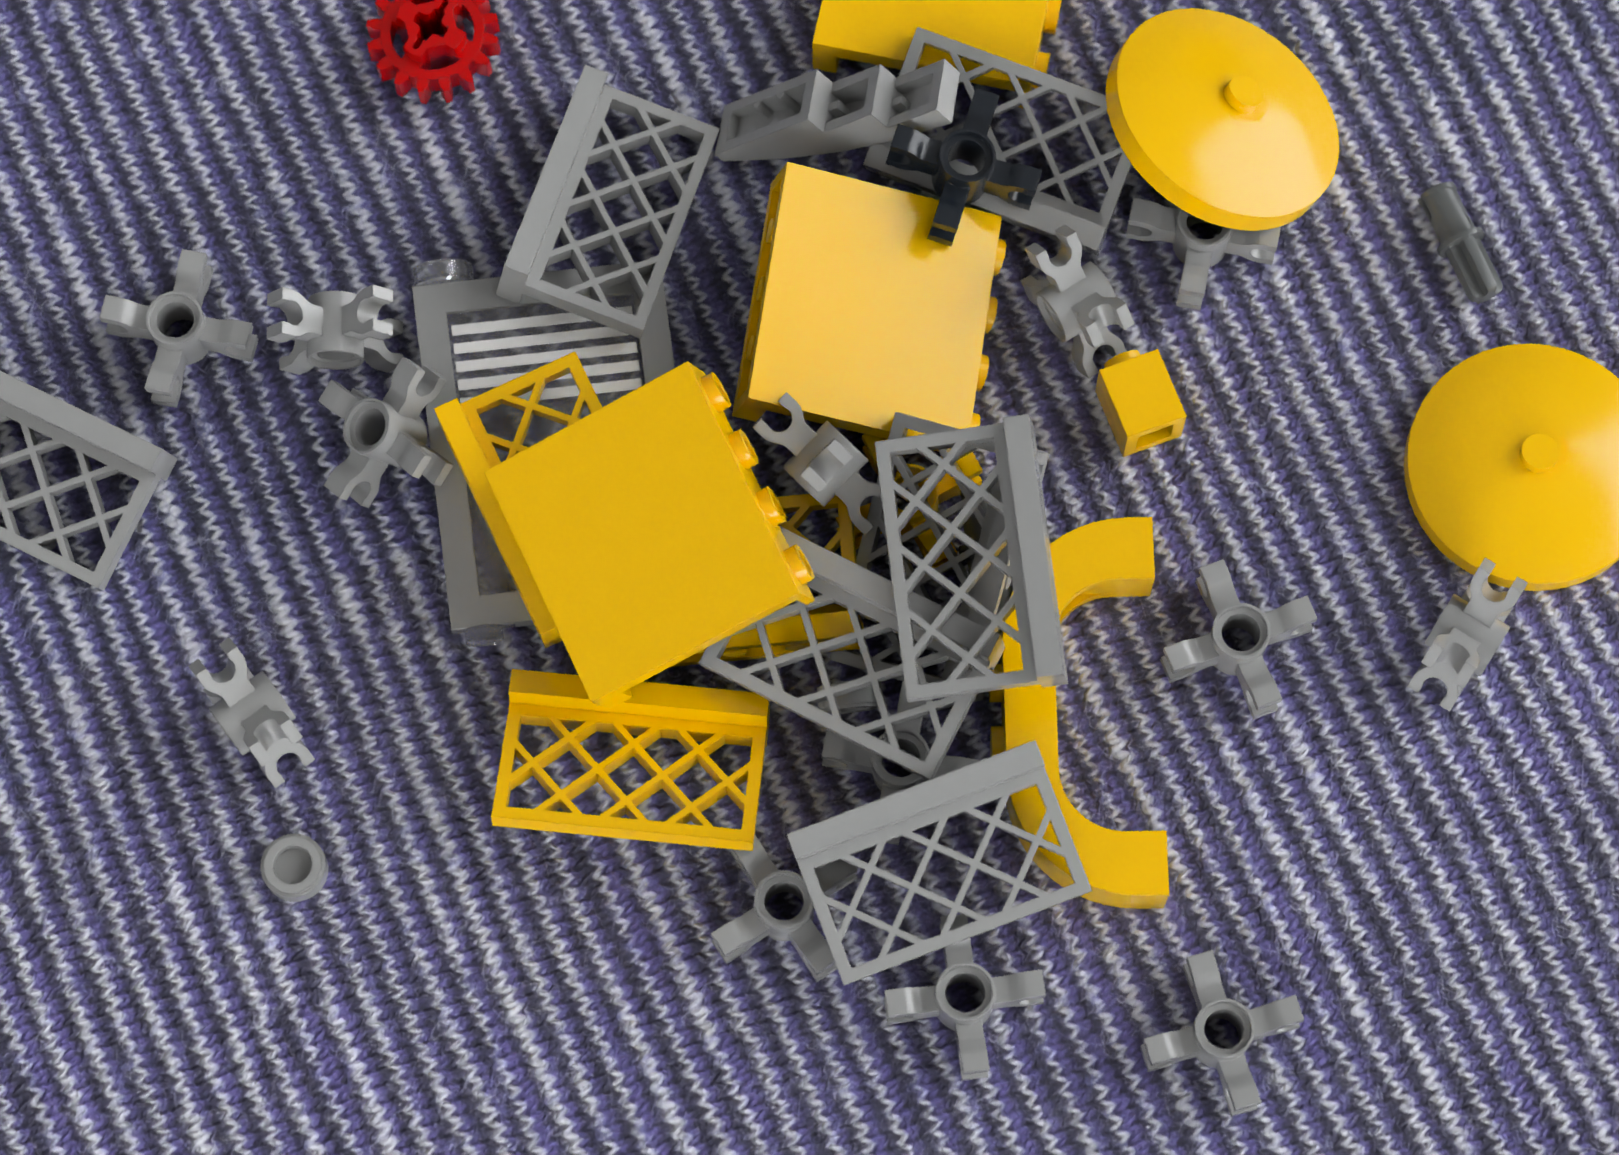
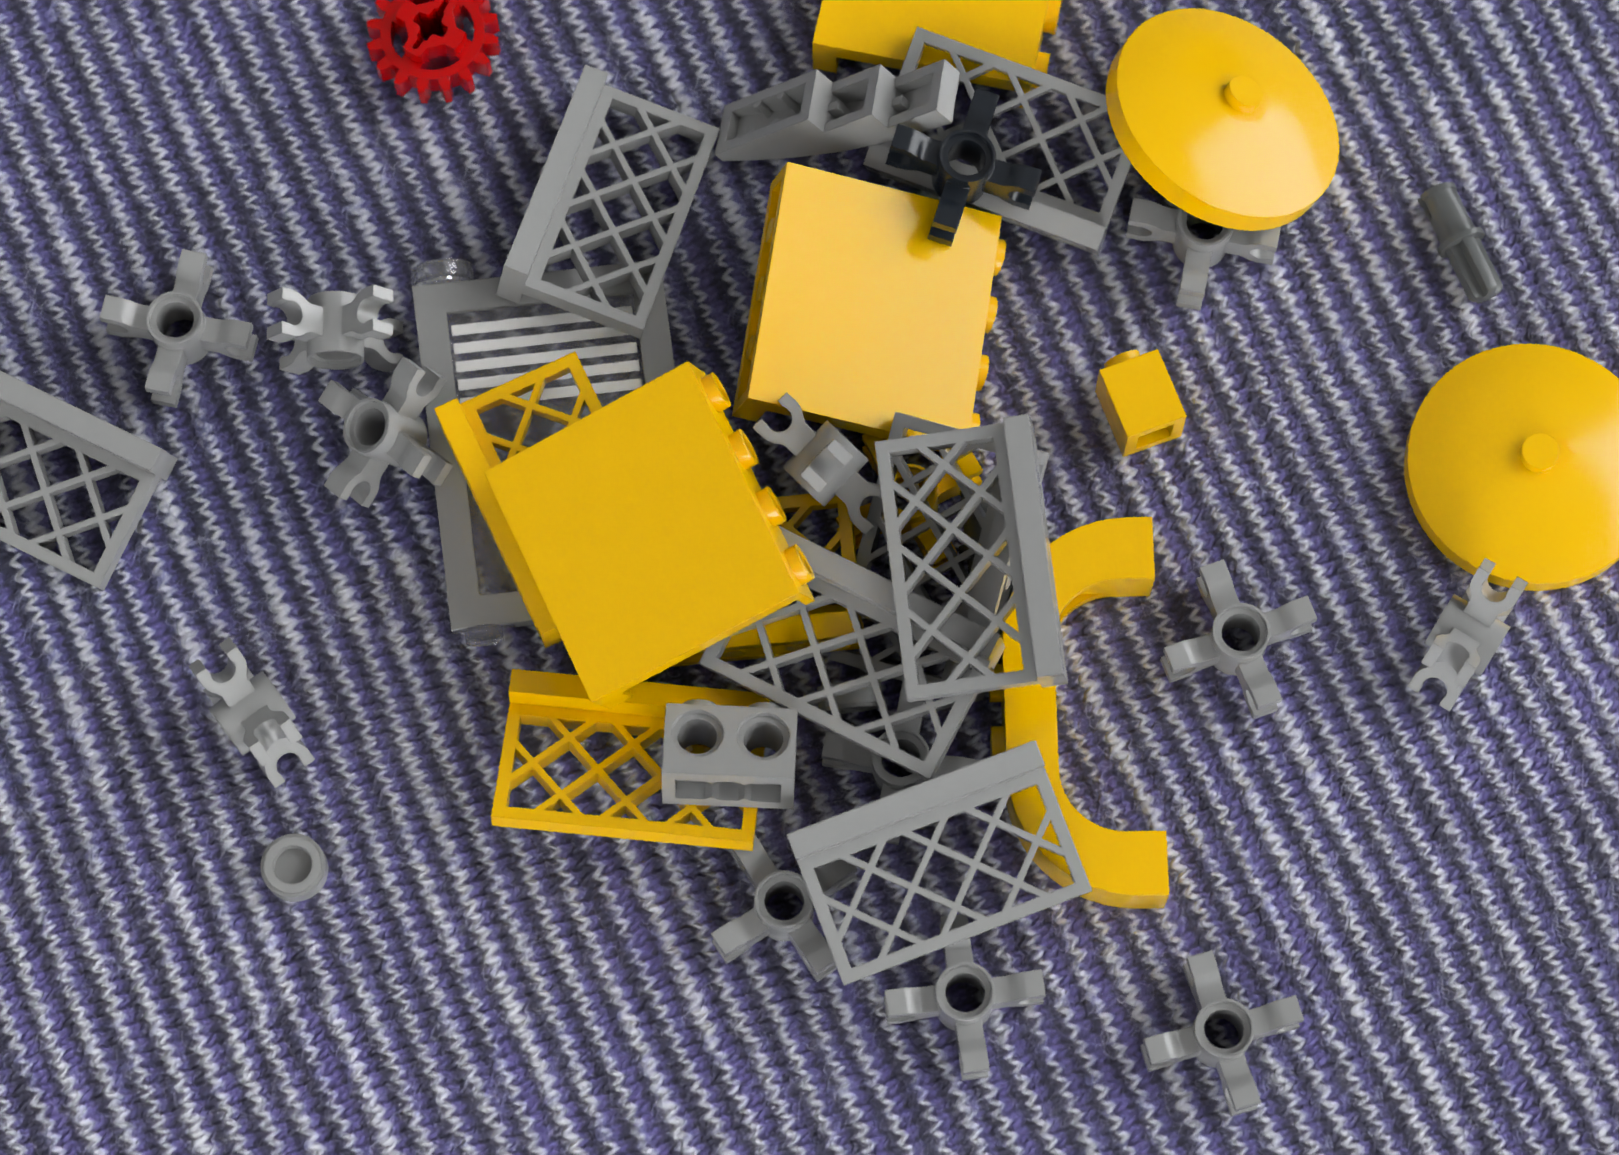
(728, 771): none -> light grey brick
(1076, 301): light grey pin -> none

